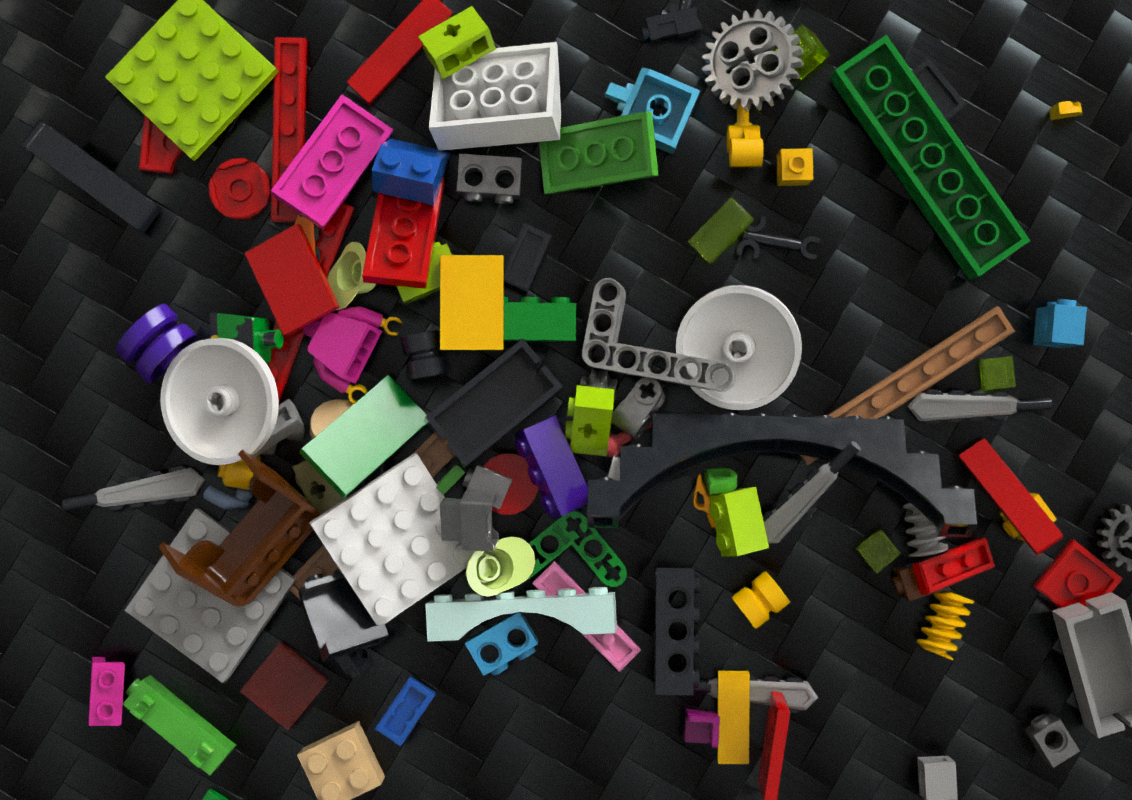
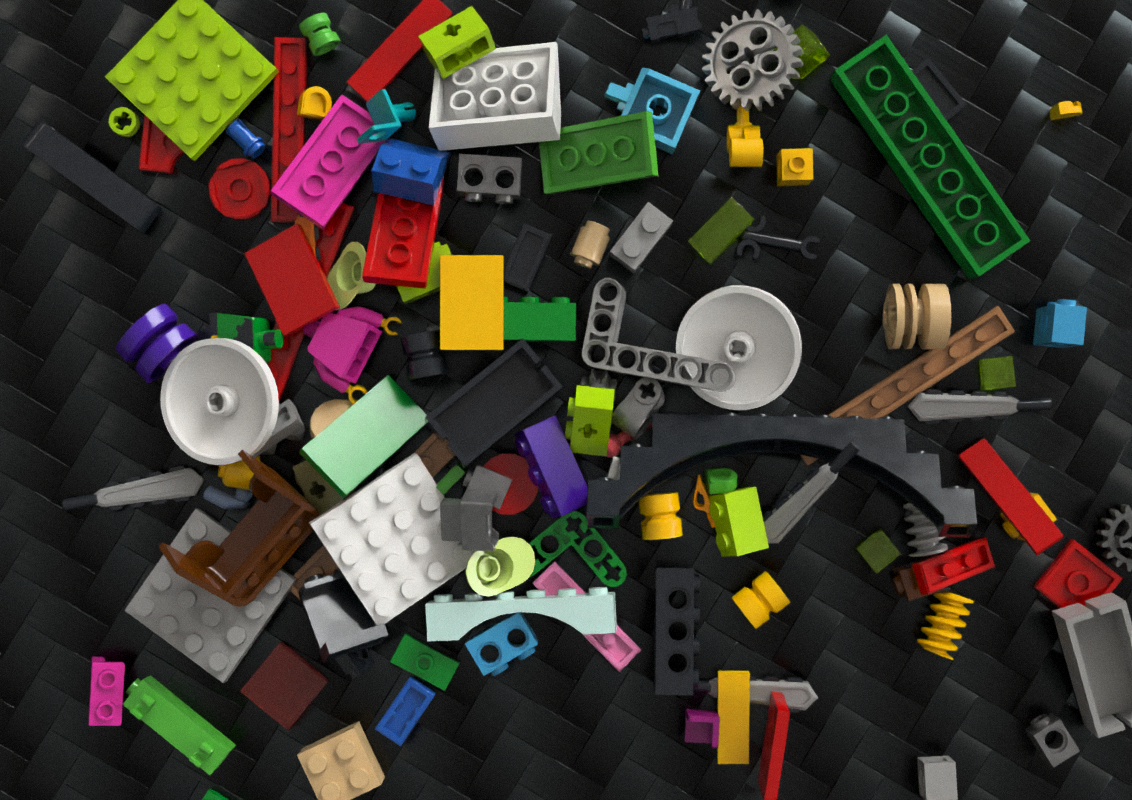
(121, 113): none -> lime bush
(252, 145): none -> blue pin
(314, 103): none -> yellow tile
(319, 33): none -> bright green wheel
(385, 117): none -> teal bracket
(425, 661): none -> green plate
(590, 244): none -> tan brick
(640, 237): none -> light grey brick
(660, 516): none -> yellow wheel
(922, 316): none -> tan wheel

